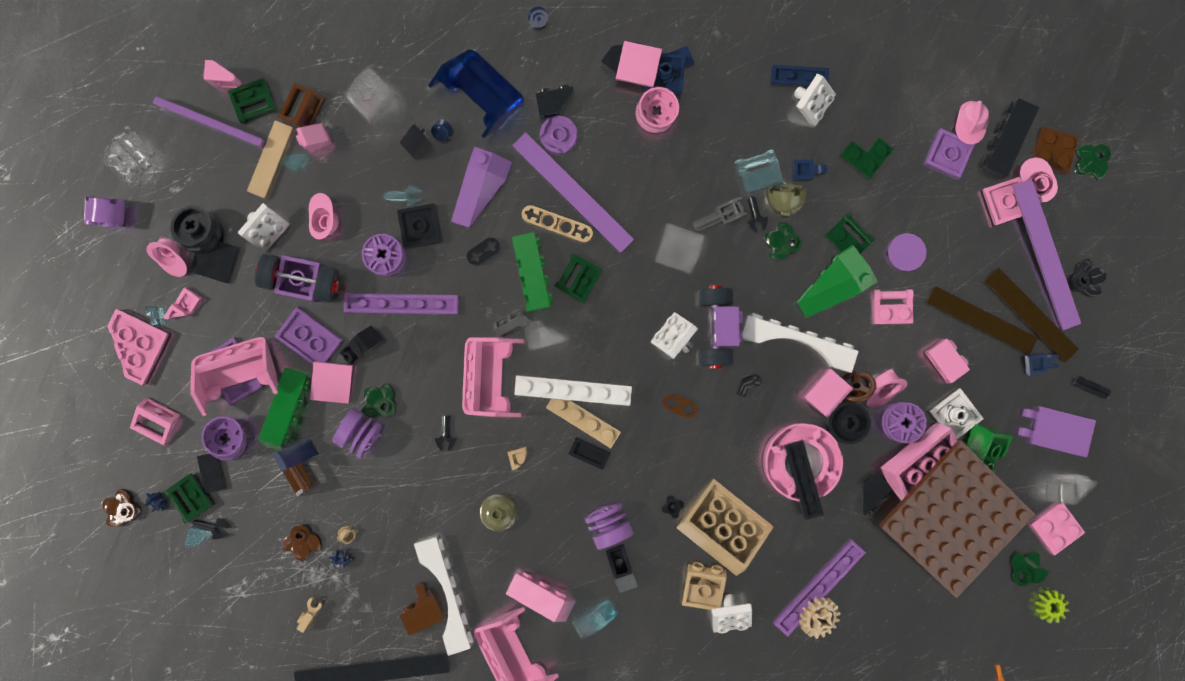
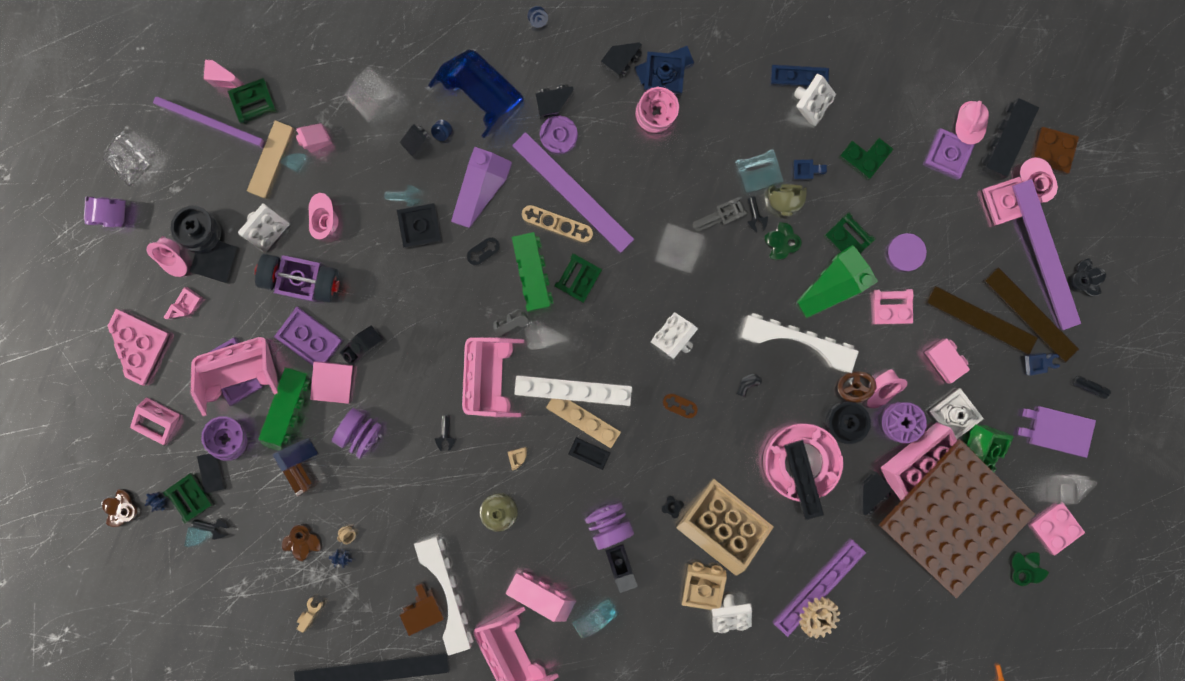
(153, 312): clear light blue tile -> none
(307, 110): reddish brown tile -> none
(376, 400): dark green plate -> none
(394, 259): medium lavender wheel -> none
(401, 303): medium lavender tile -> none
(638, 64): bright pink tile -> none
(724, 326): brick -> none
(827, 392): bright pink slope -> none
(1058, 603): lime gear -> none
(1091, 162): dark green plate -> none

